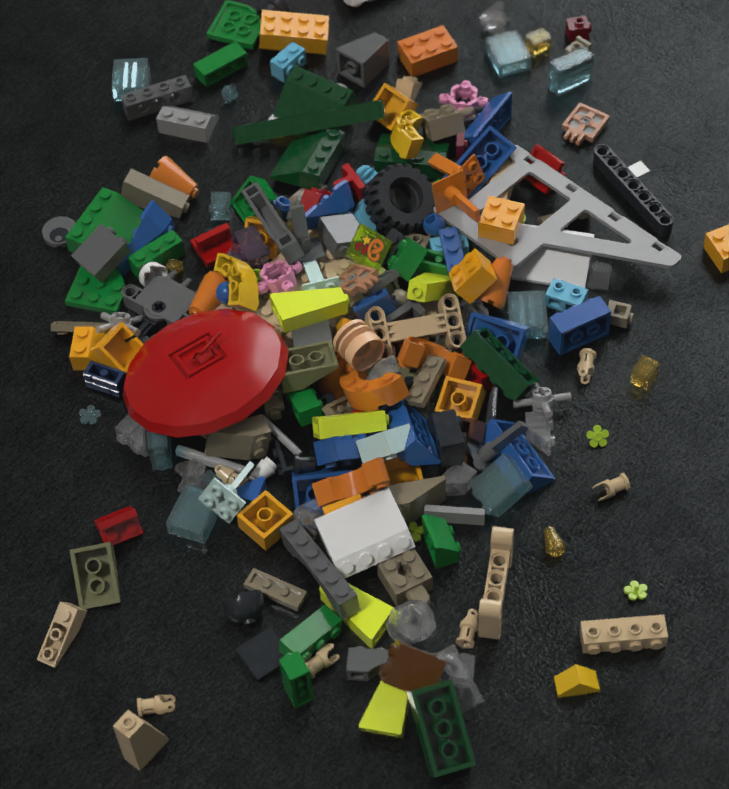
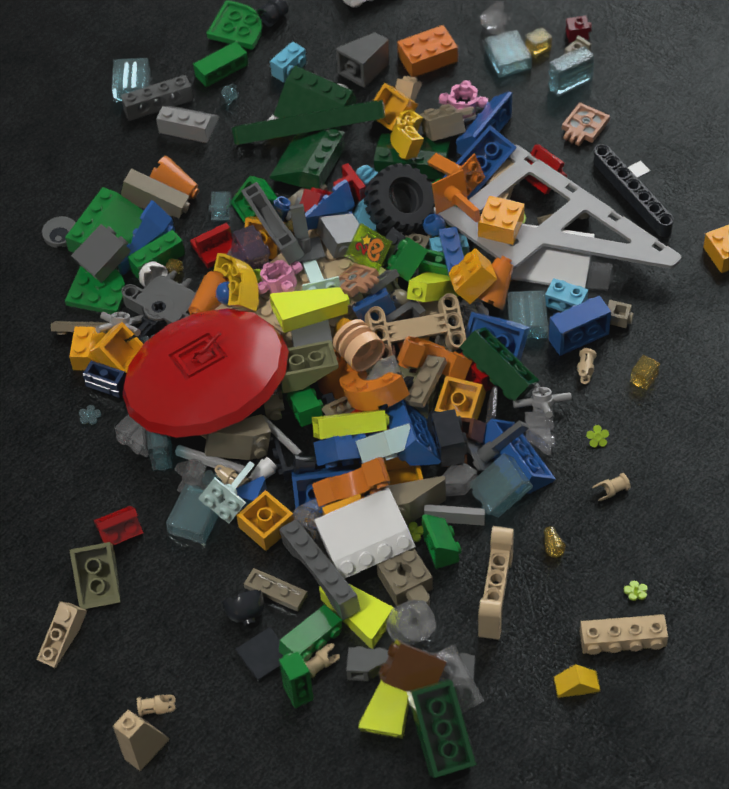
(282, 28): light orange brick -> none
(461, 146): dark red plate -> none
(468, 628): tan piece -> none

